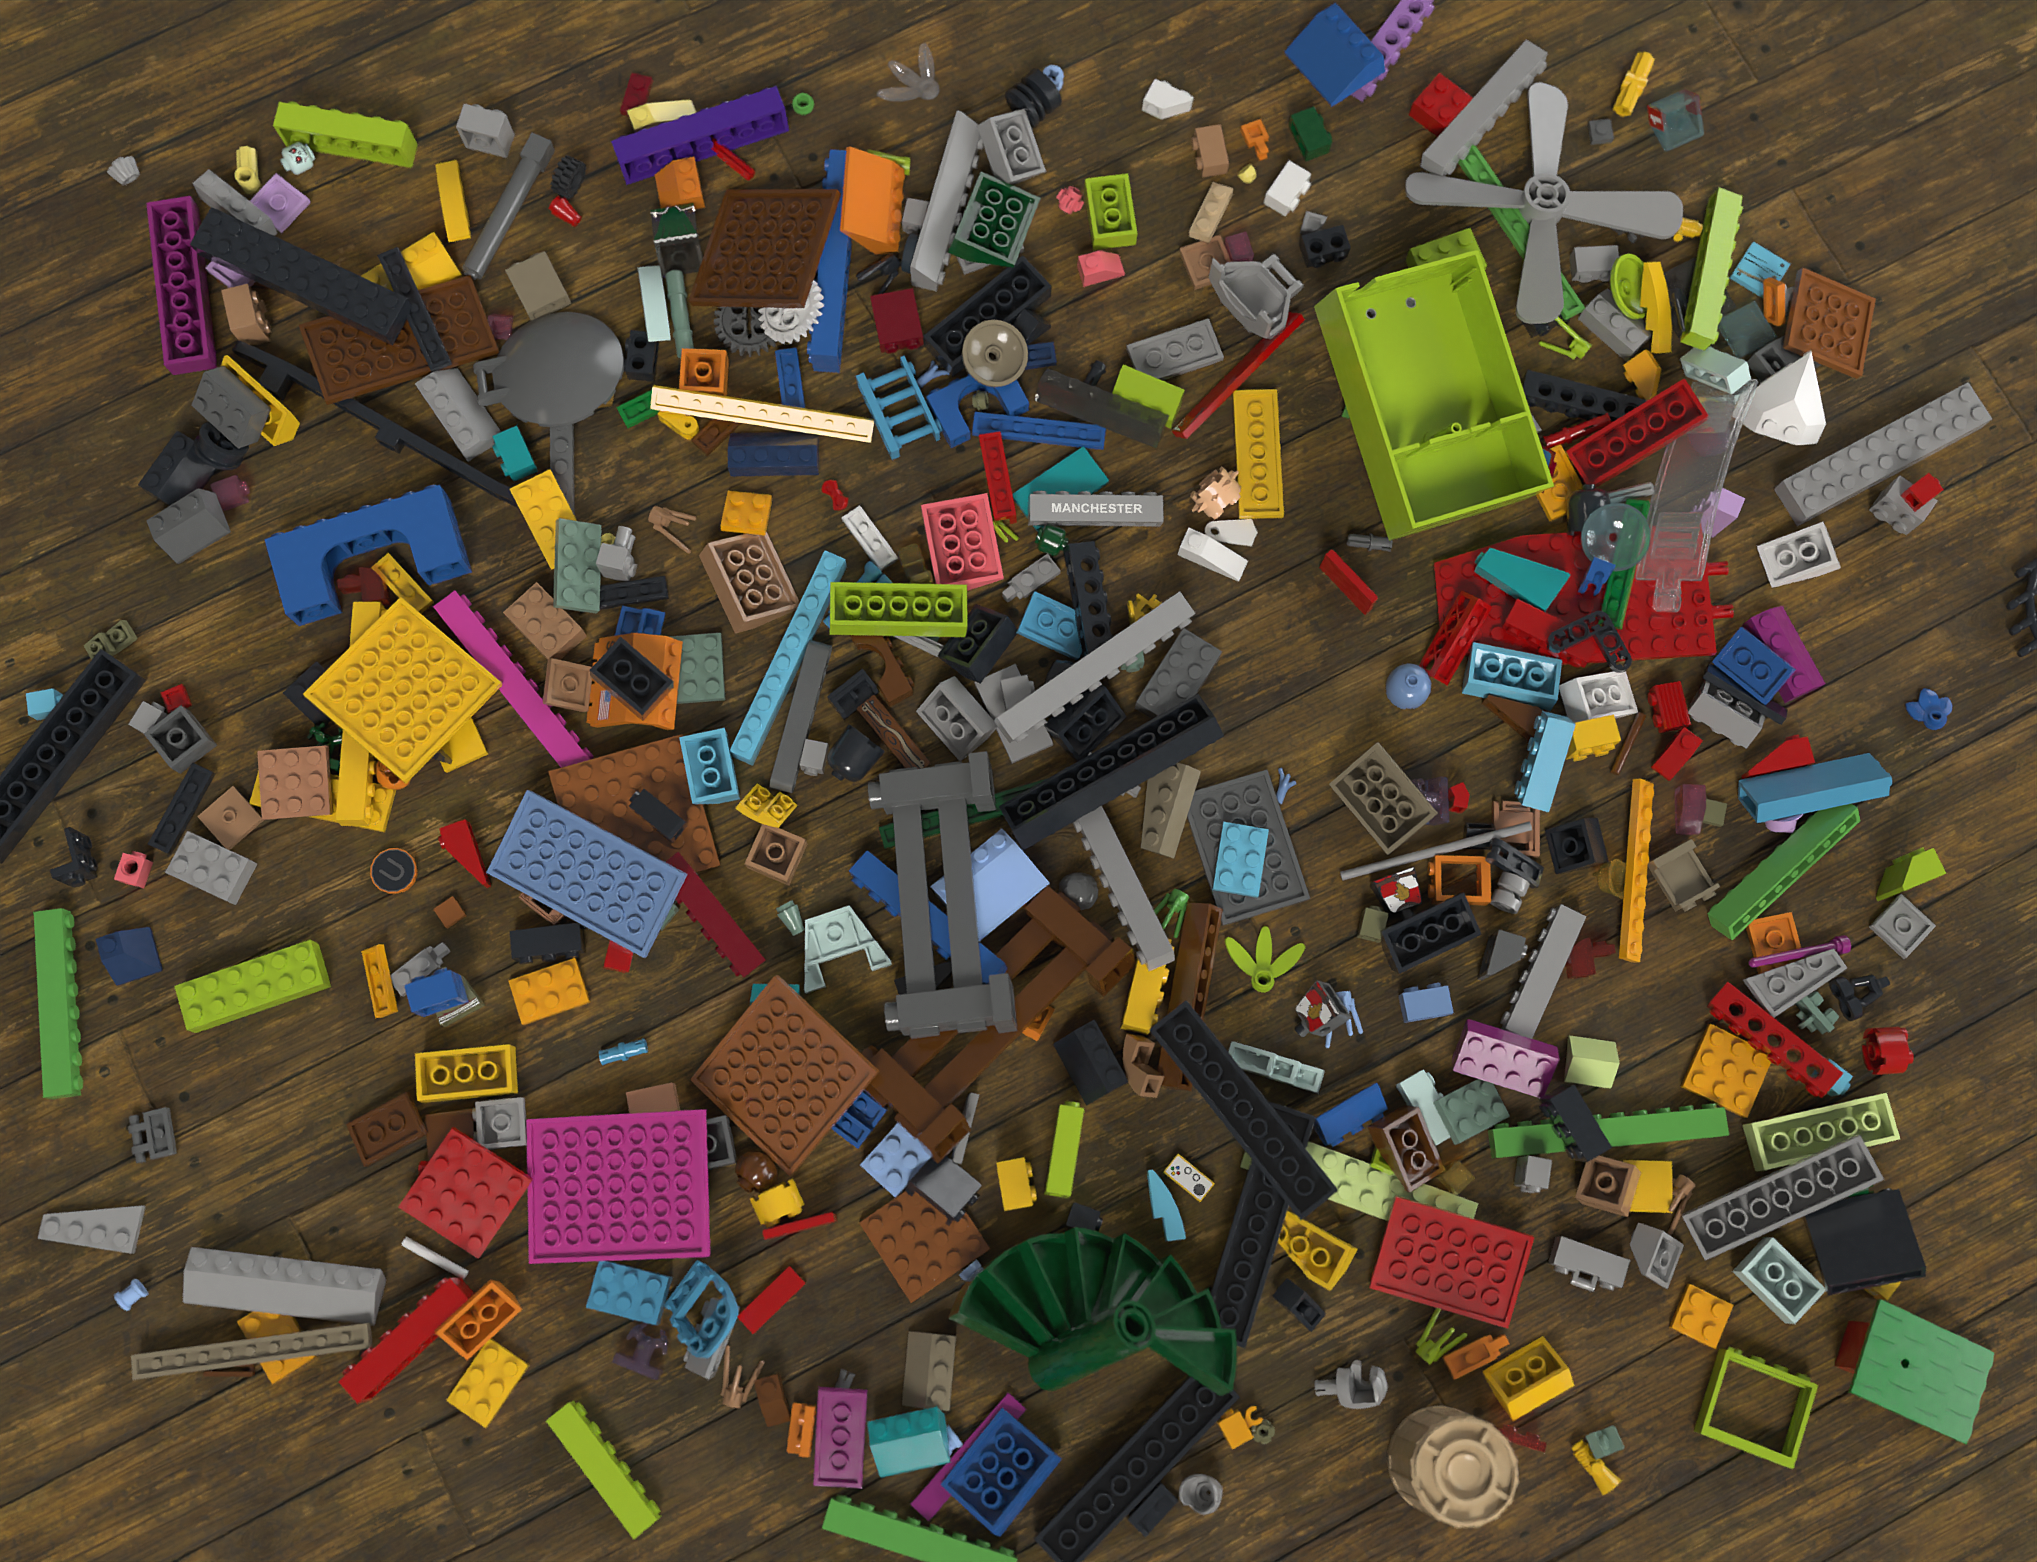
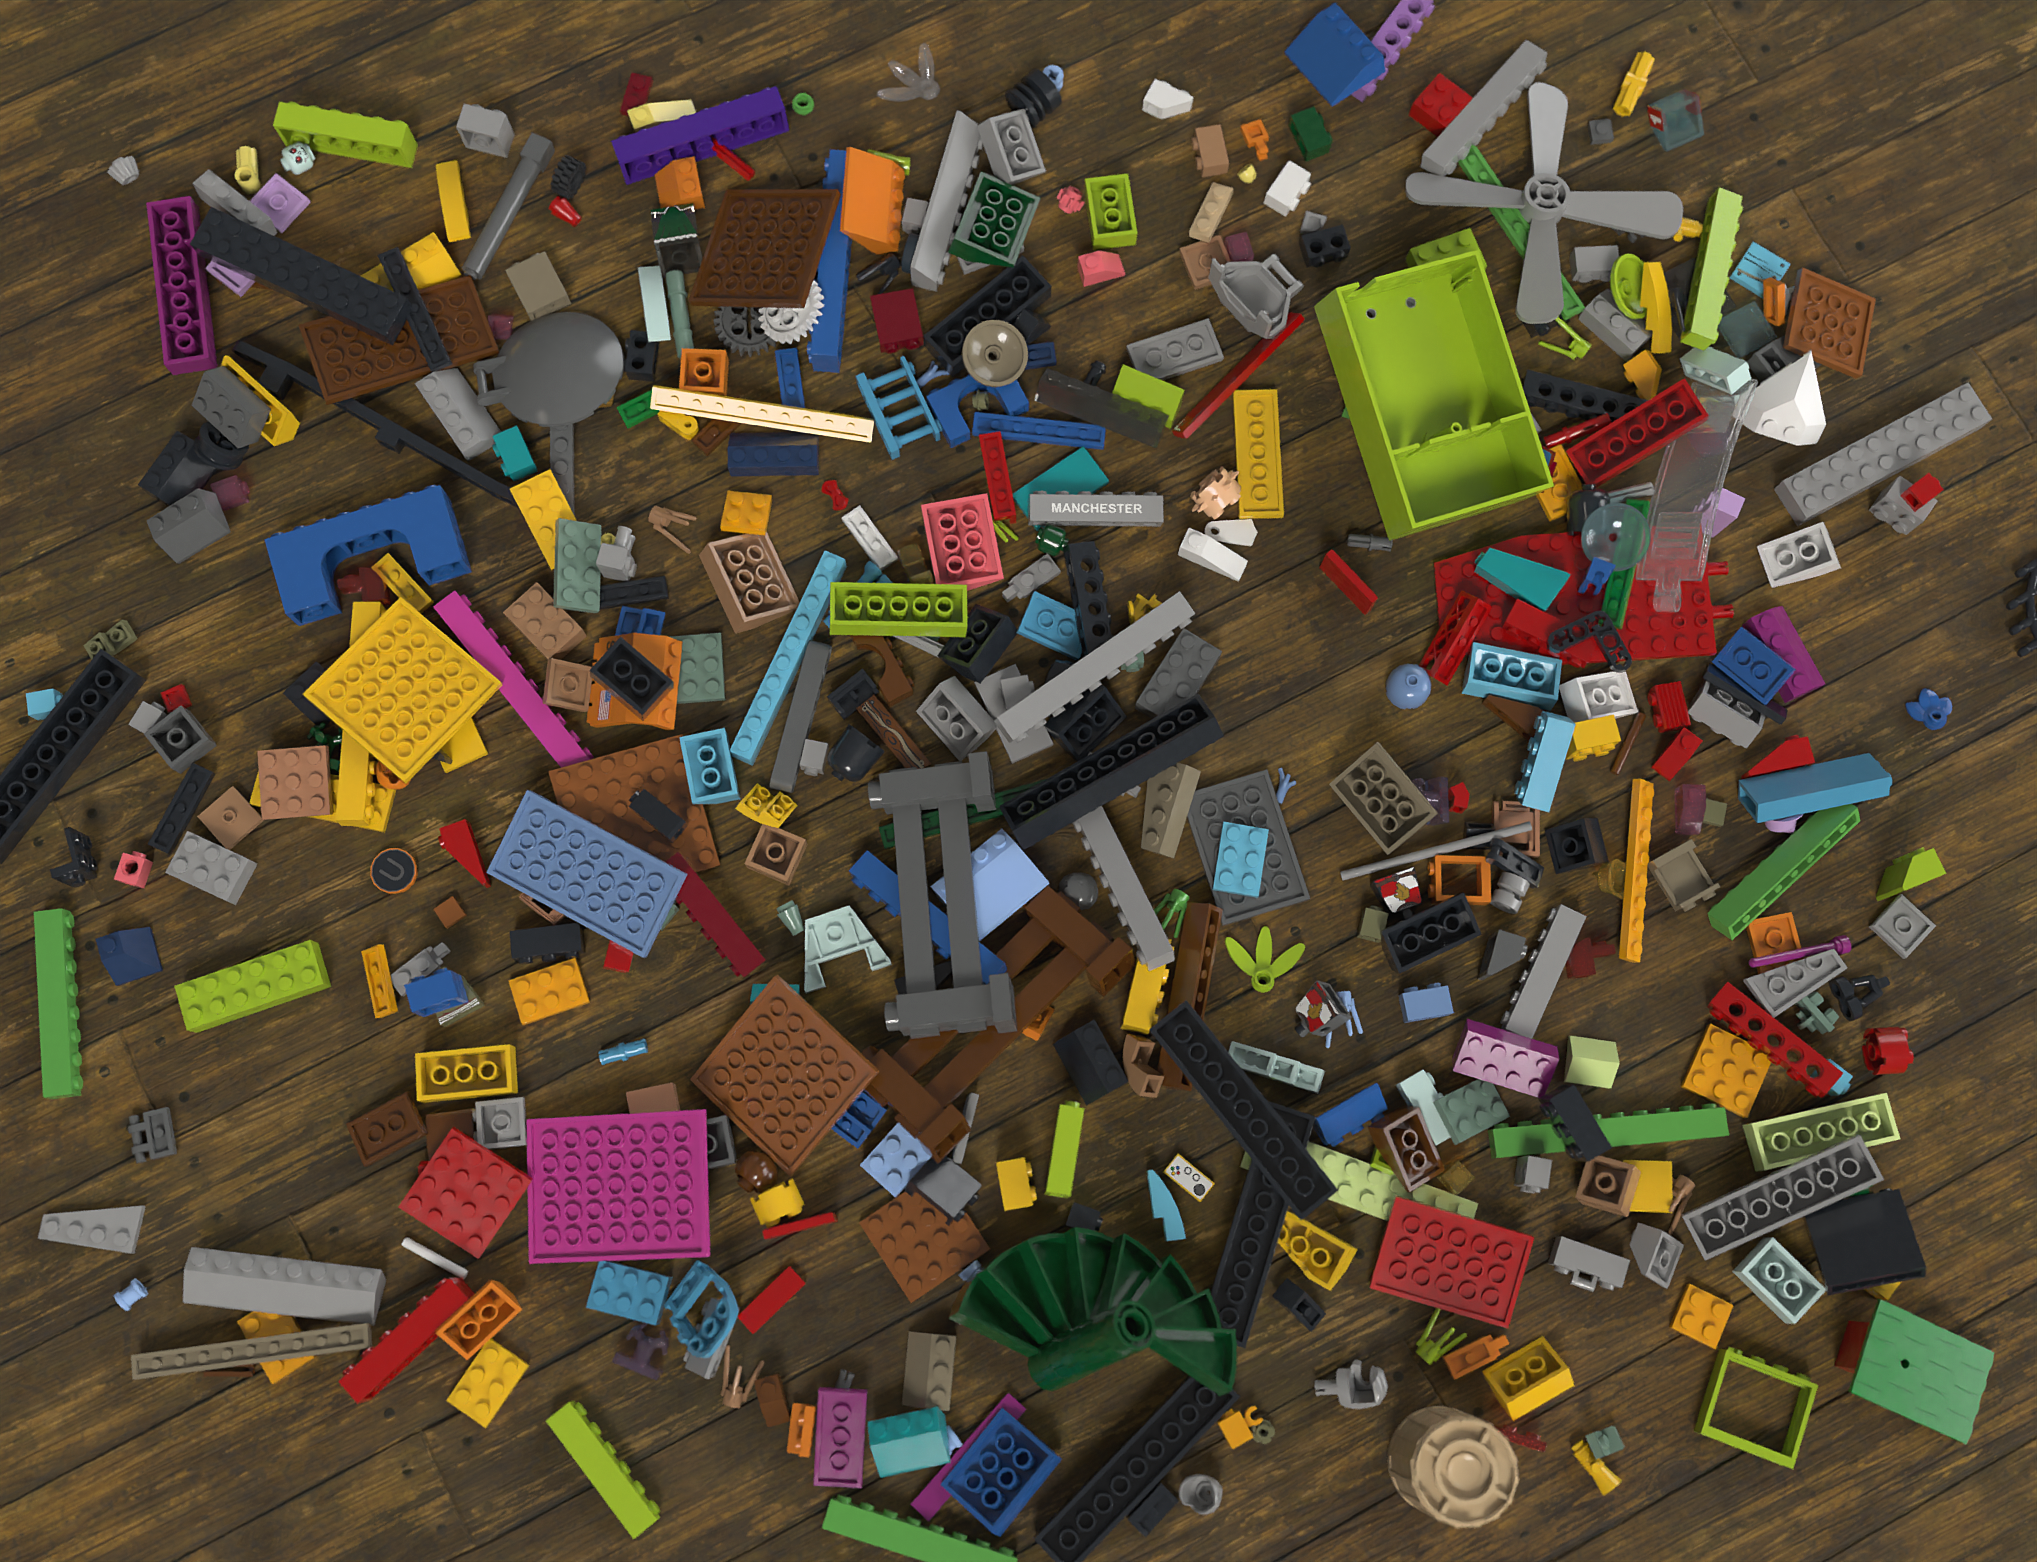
(246, 315): medium nougat brick -> none

